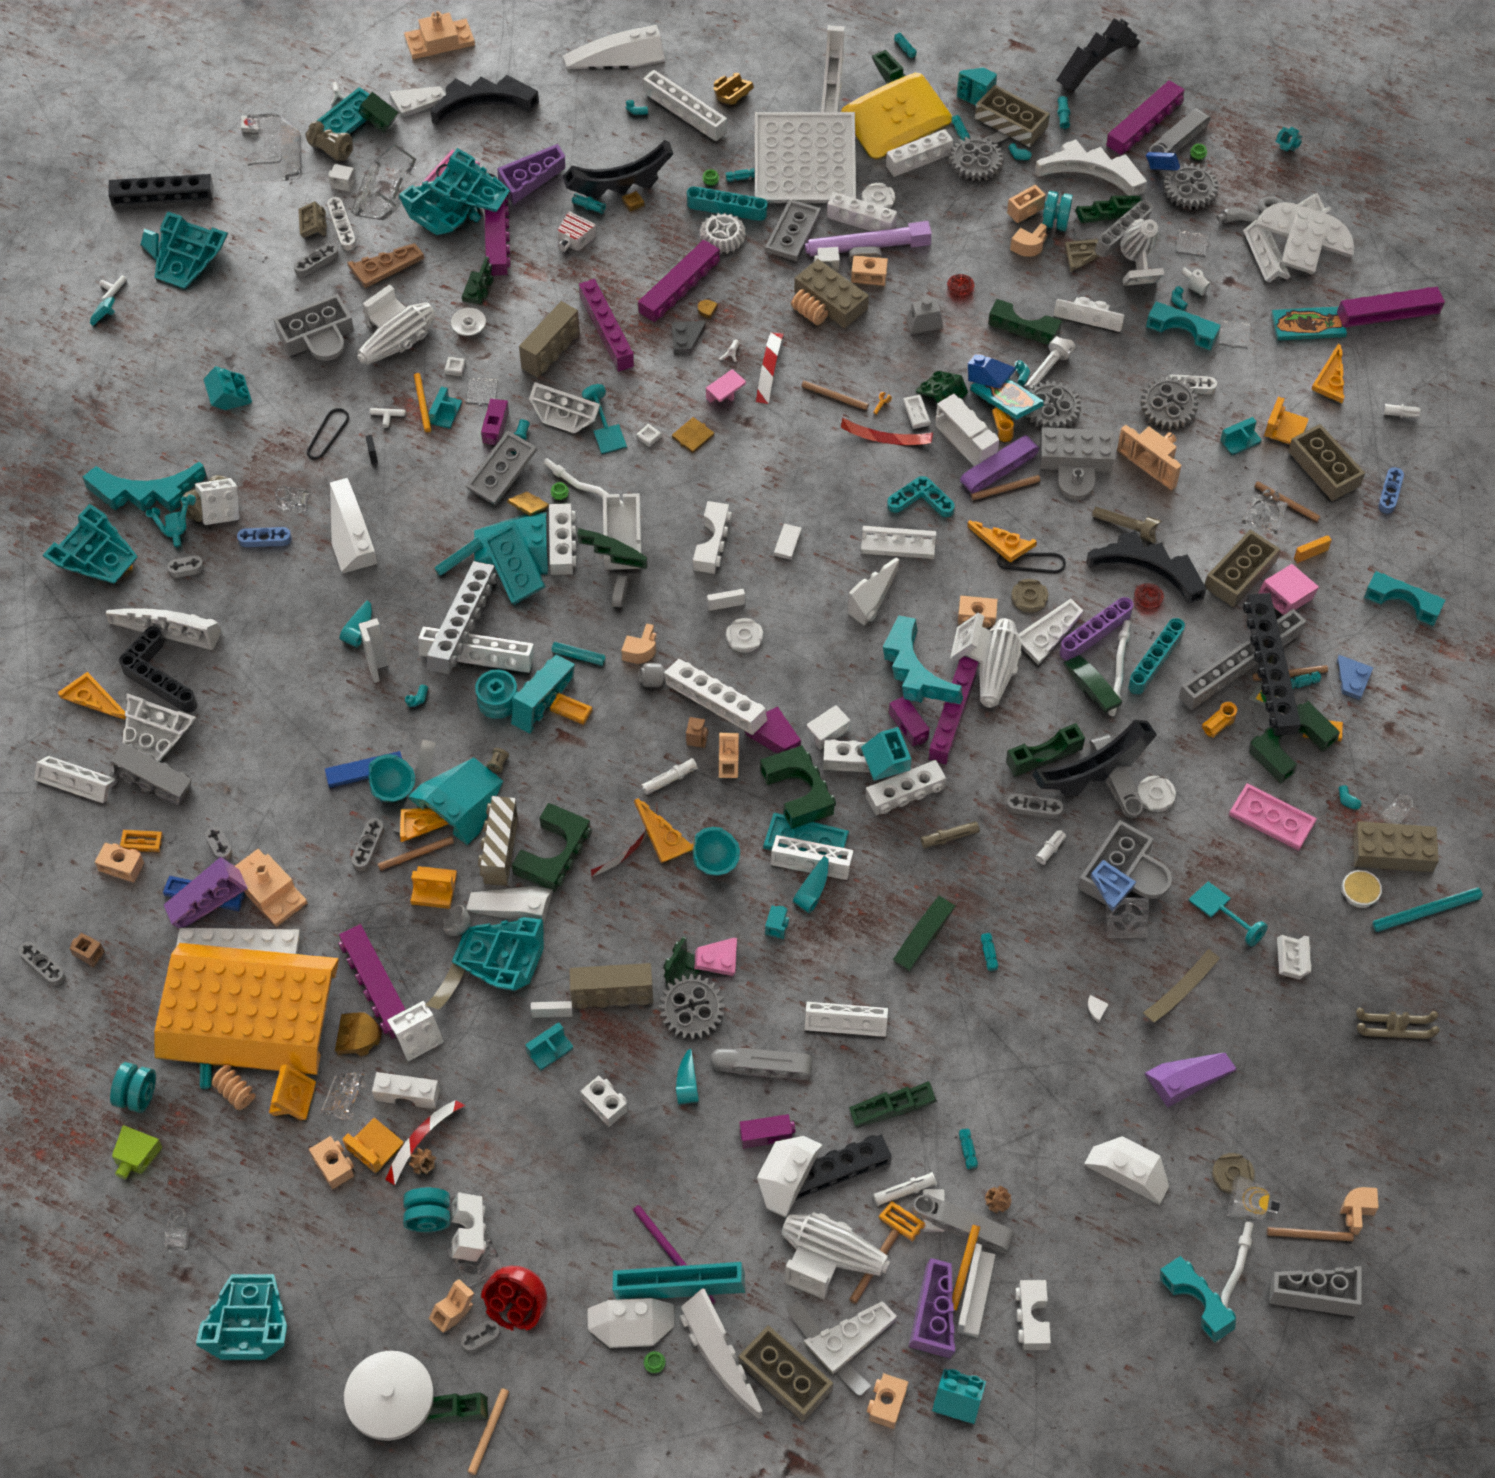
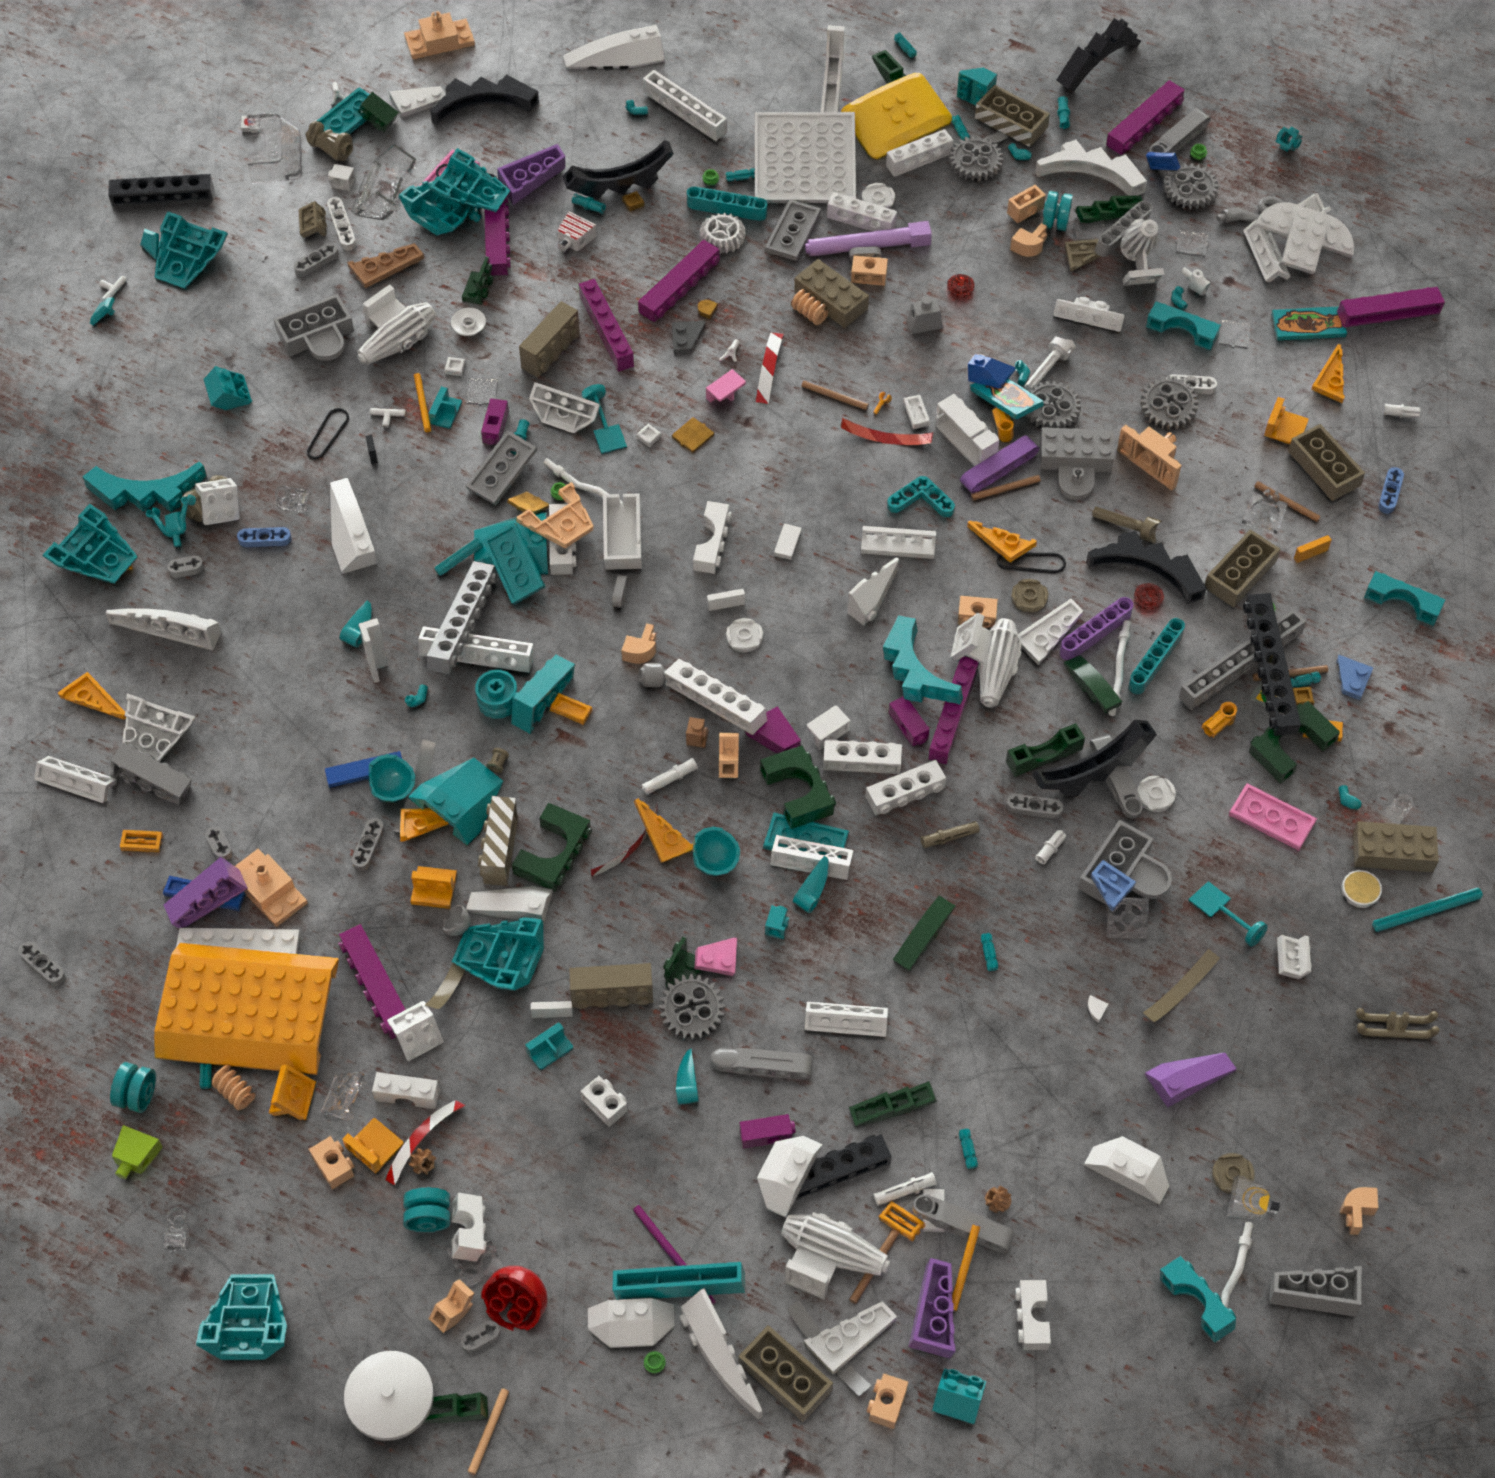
(86, 949): medium nougat brick -> none
(128, 869): light nougat brick -> none
(139, 665): black beam -> none
(357, 1034): pearl gold slope -> none
(415, 853): medium nougat bar -> none
(564, 525): none -> light nougat wing
(578, 653): teal axle -> none
(618, 551): dark green slope -> none
(732, 88): pearl gold slope -> none
(829, 256): white brick -> none
(887, 754): teal slope -> none
(943, 385): dark green bracket -> none
(976, 1292): white fence -> none
(1040, 330): dark green arch -> none
(1240, 436): teal panel -> none
(1289, 589): bright pink brick -> none
(1303, 695): none -> pearl gold tile
(1311, 1234): medium nougat bar -> none

